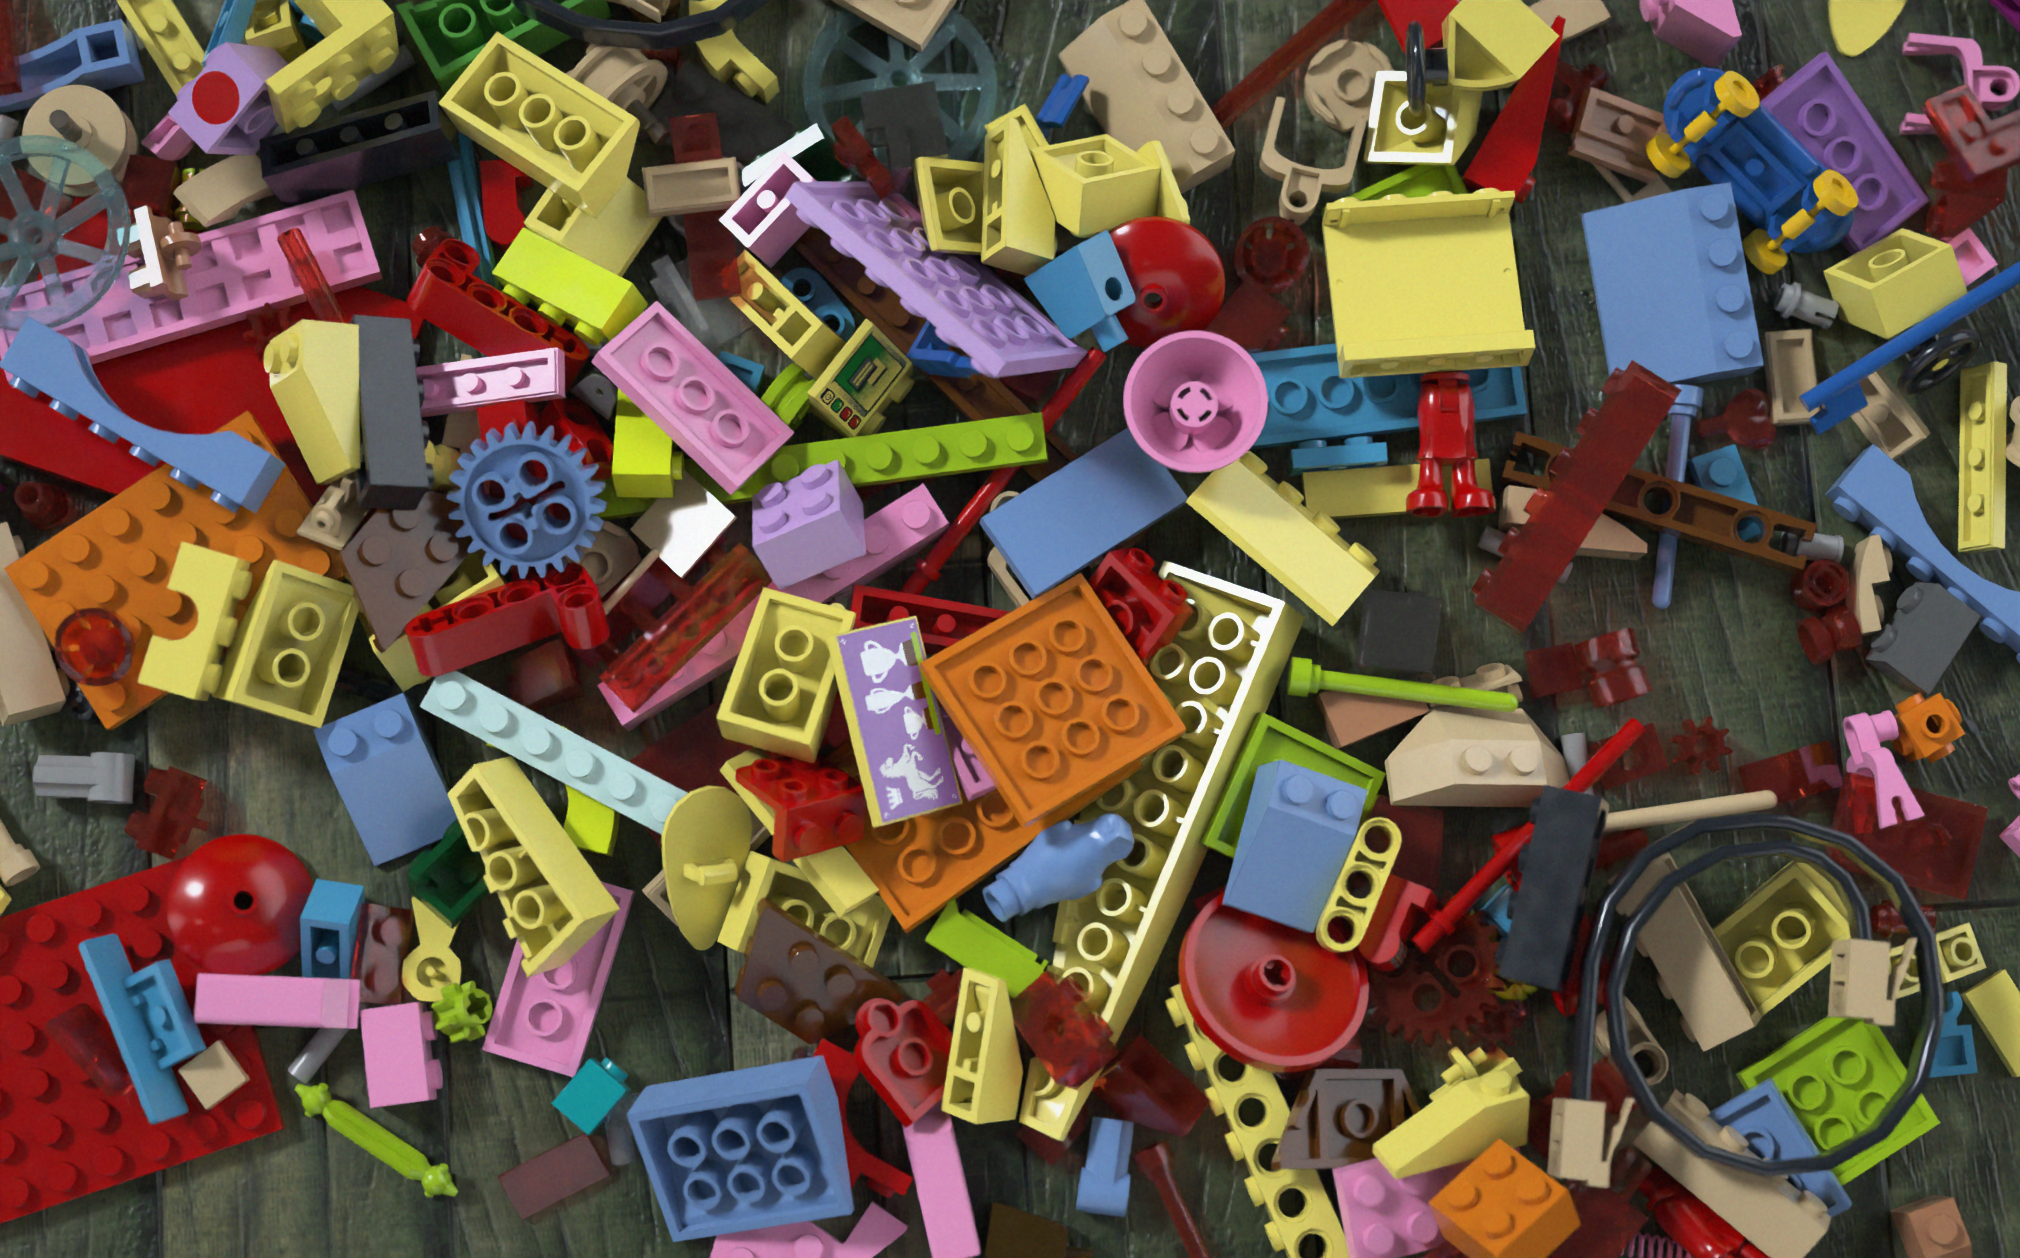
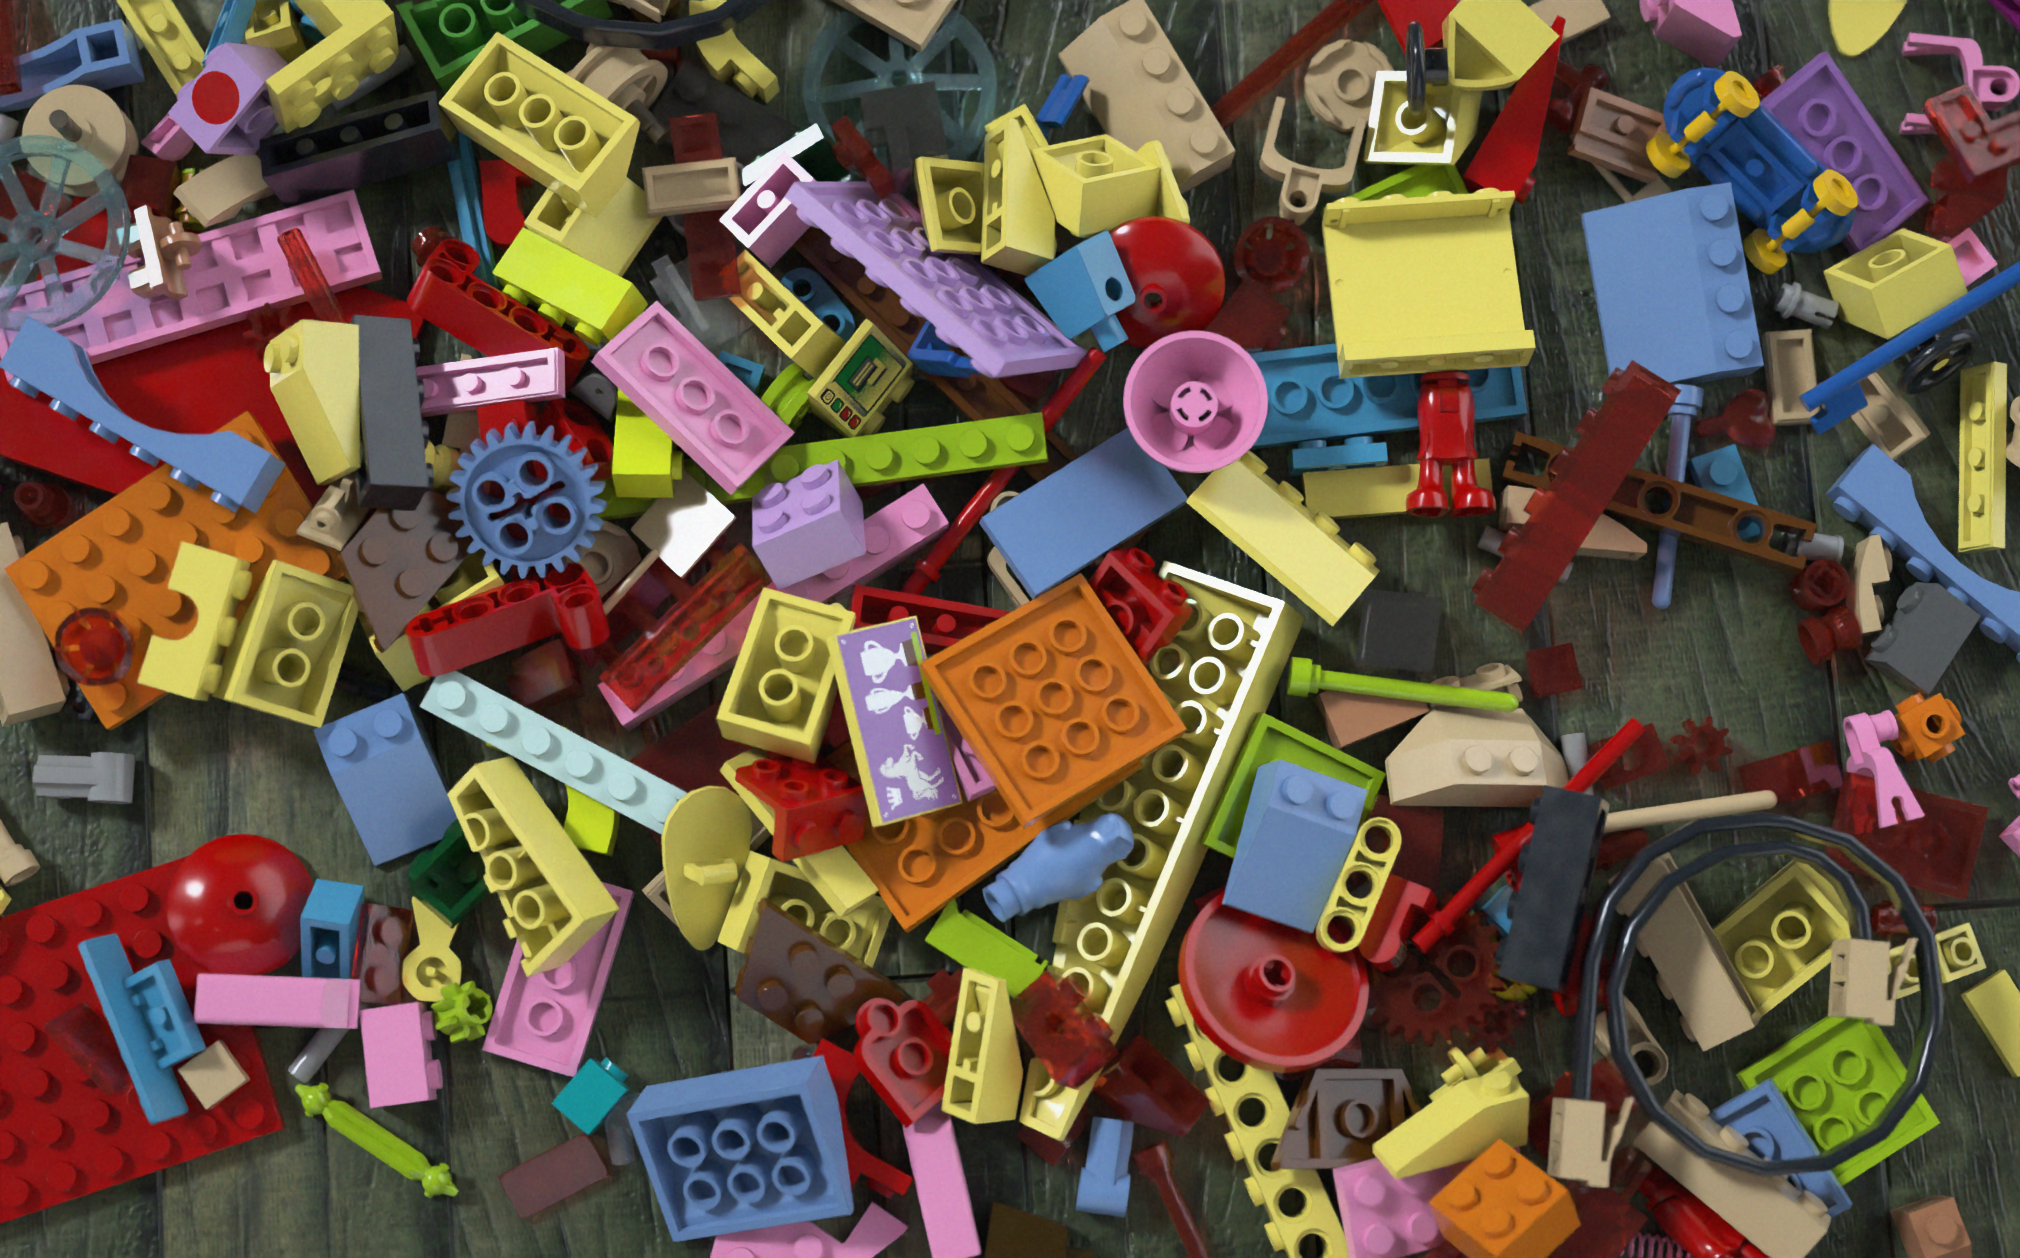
(171, 814): clear red hips -> none
(1616, 685): clear red wheel -> none
(1955, 1046): dark azure plate -> none

